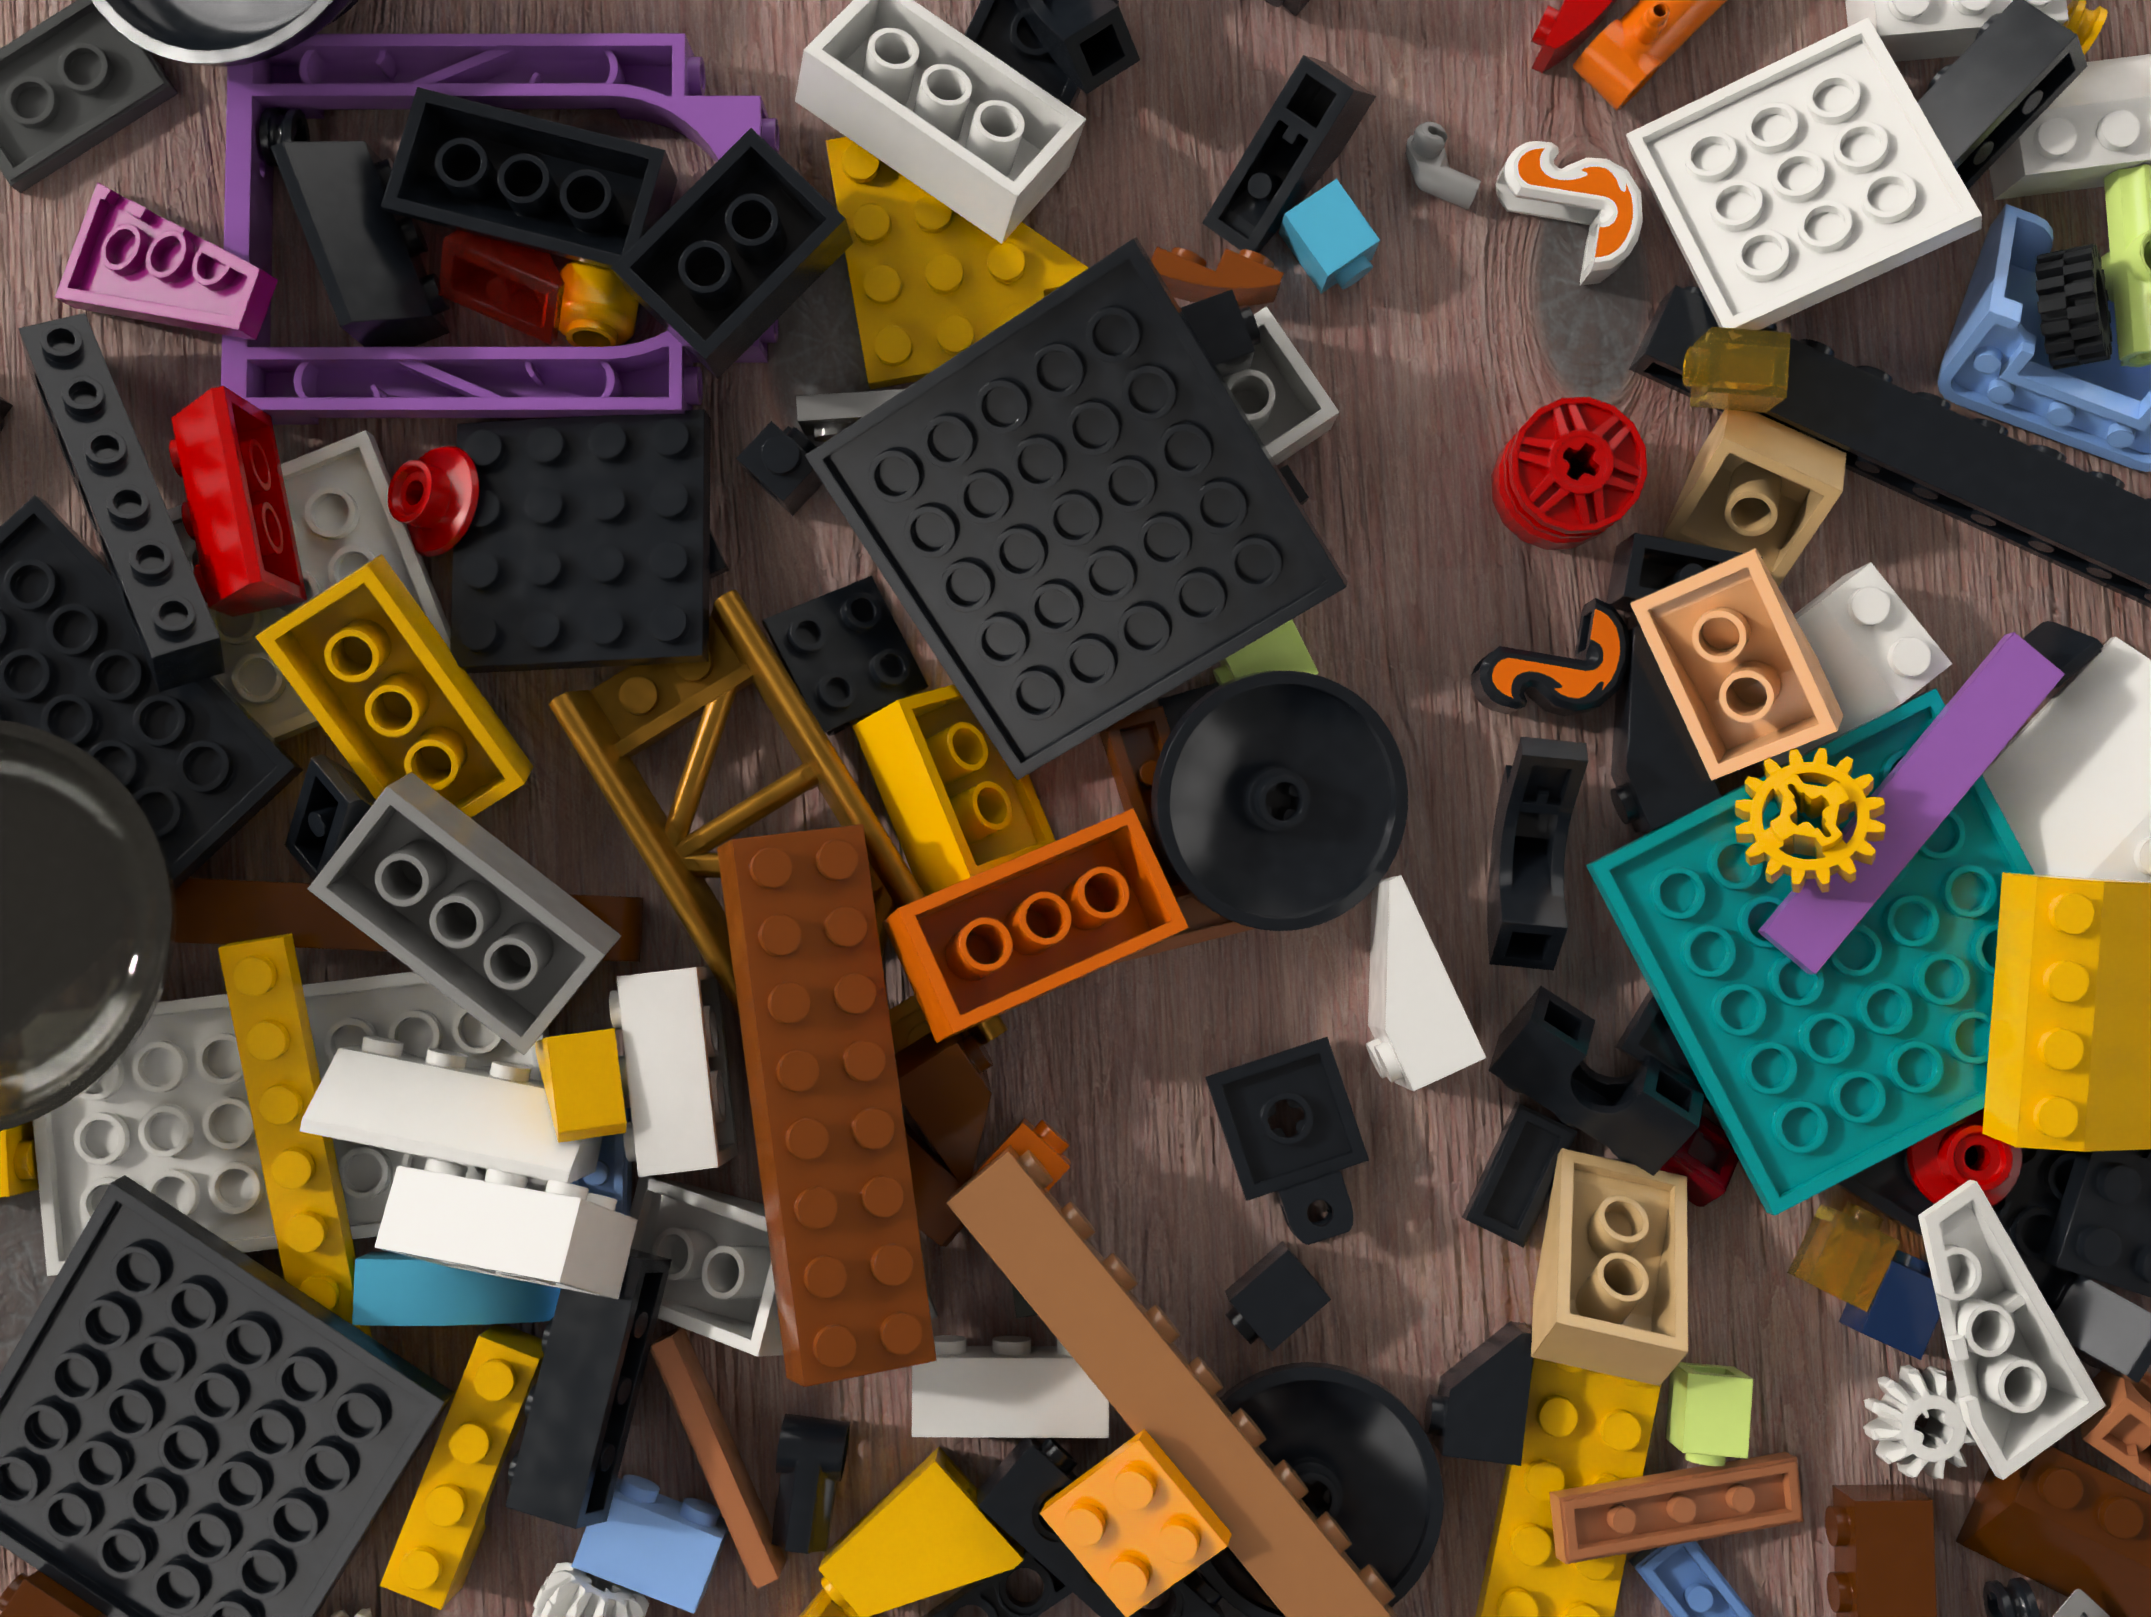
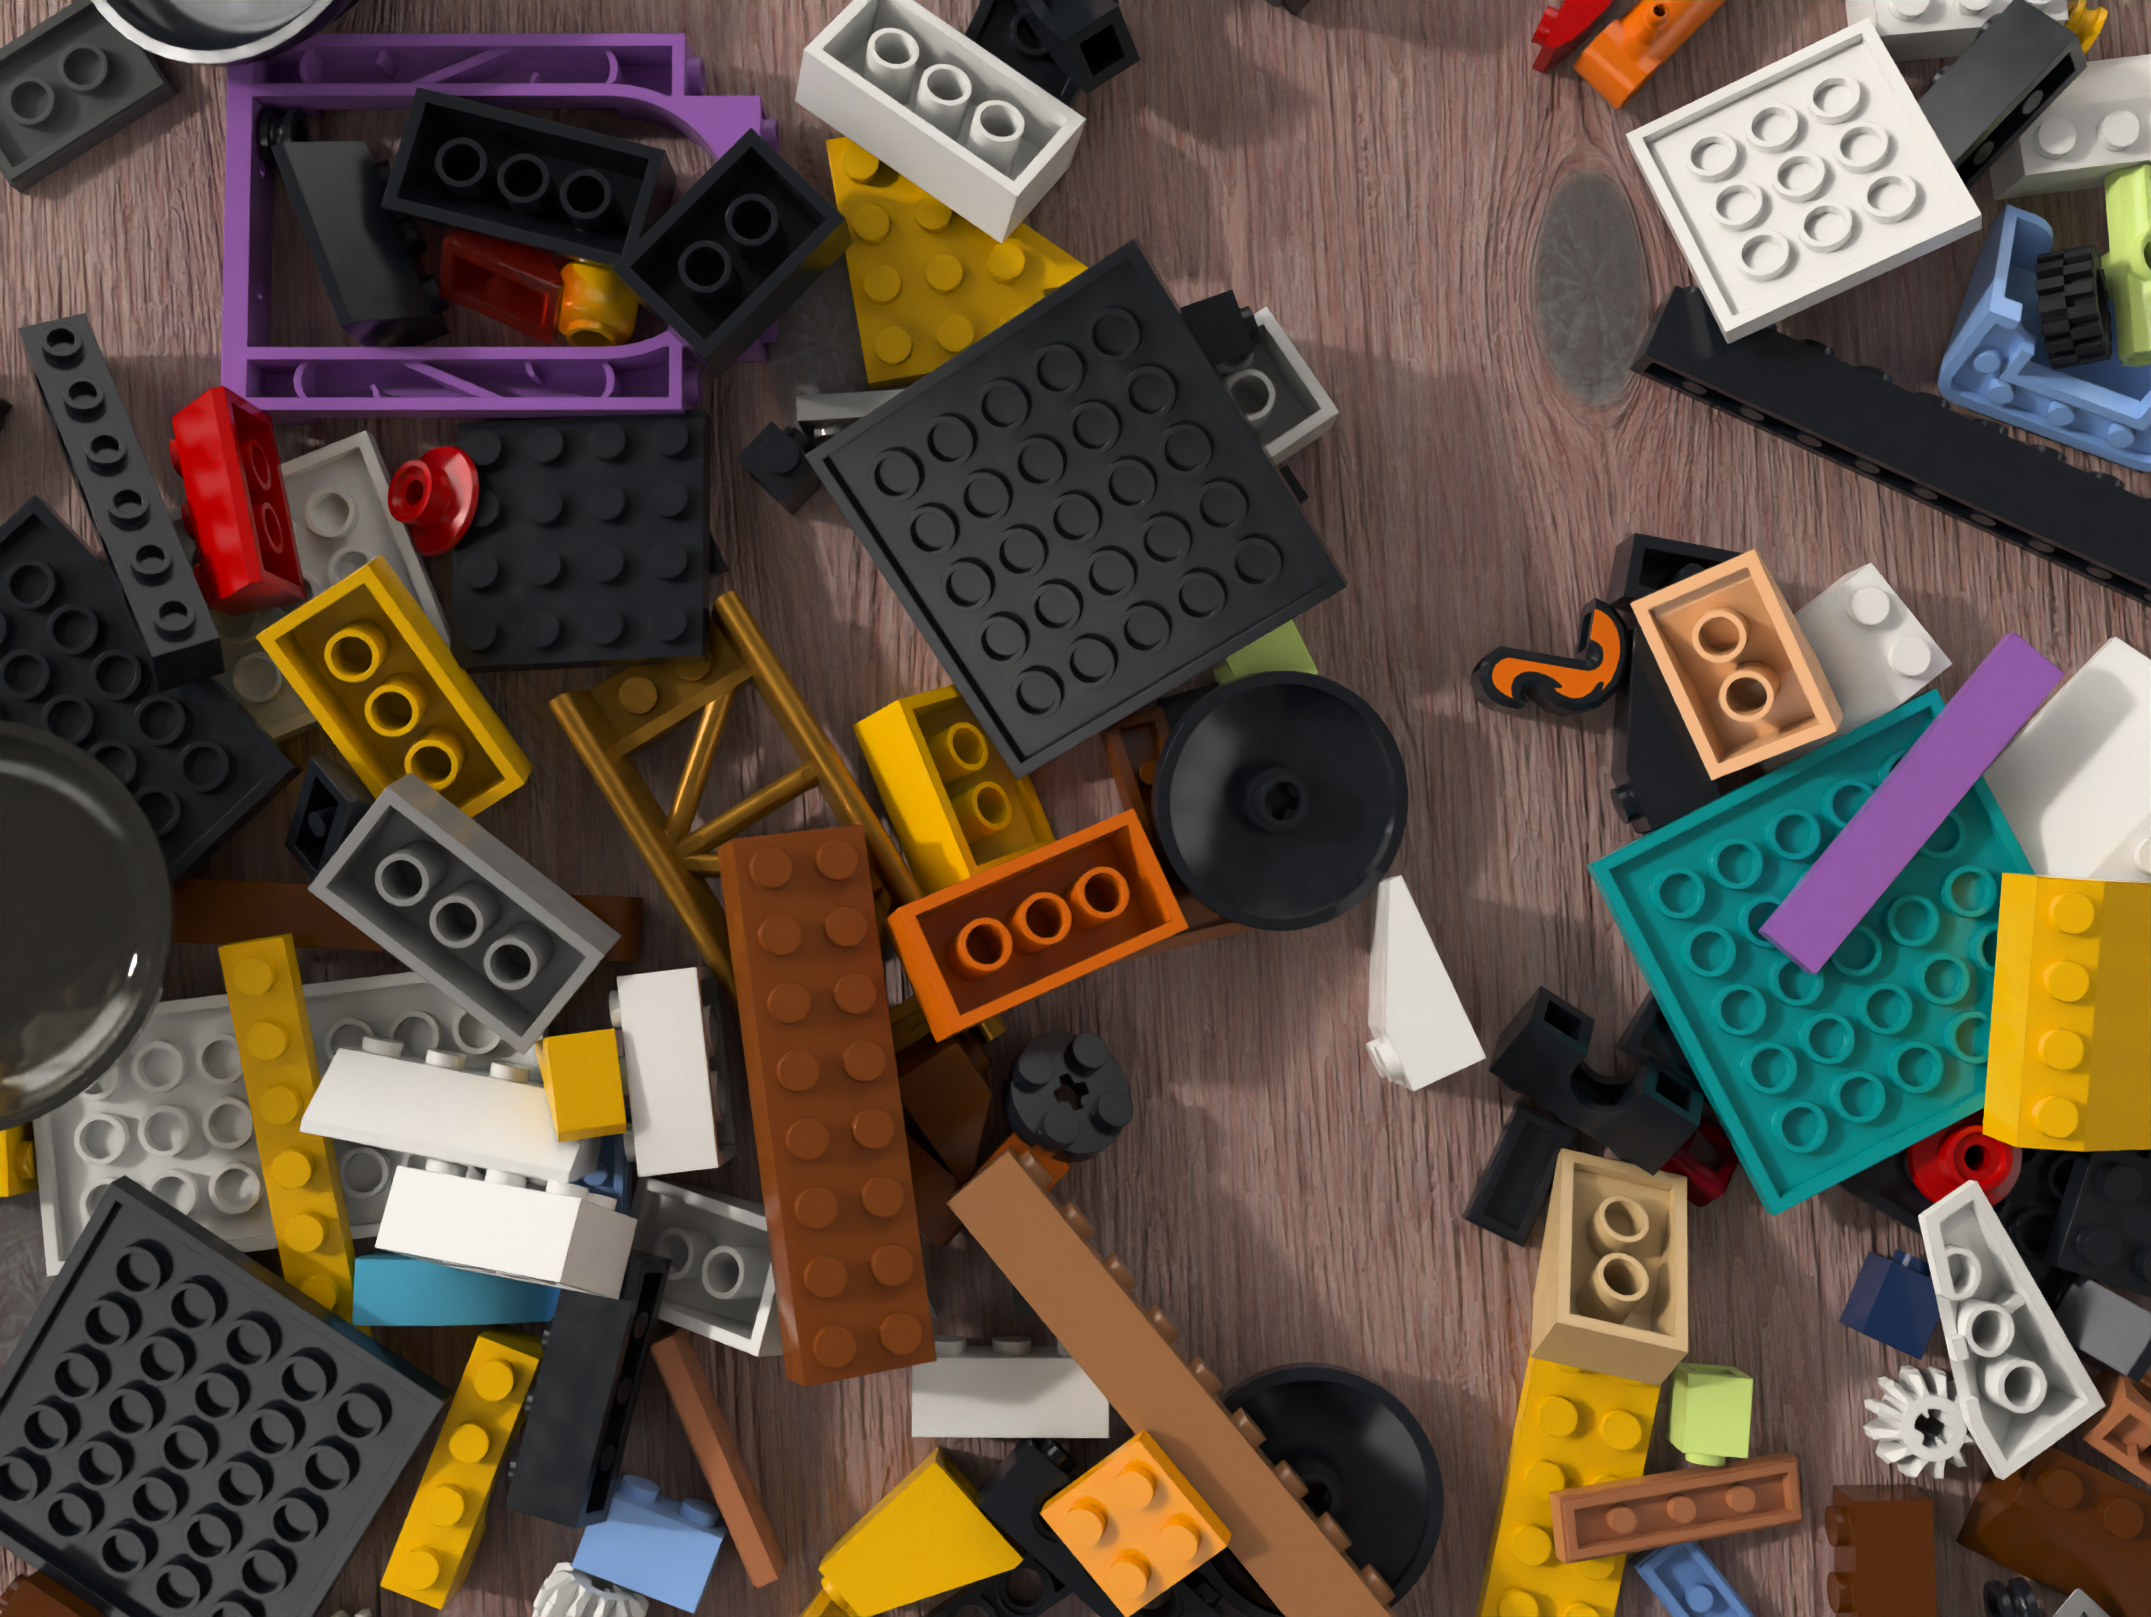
(160, 273): magenta wing -> none
(810, 1464): black piece -> none
(845, 654): black hinge -> none
(1090, 1072): none -> black plate
(1246, 273): dark orange slope -> none
(1274, 1298): black brick -> none
(1288, 153): black slope -> none
(1300, 1165): black plate -> none
(1330, 238): medium azure brick -> none
(1432, 170): light grey arm -> none
(1485, 1400): black slope -> none
(1529, 853): black arch -> none
(1532, 479): red wheel -> none
(1583, 193): white animal -> none
(1738, 369): clear yellow brick -> none
(1758, 490): tan slope -> none
(1832, 802): yellow gear -> none
(1845, 1254): clear yellow brick -> none
(2063, 647): black slope -> none

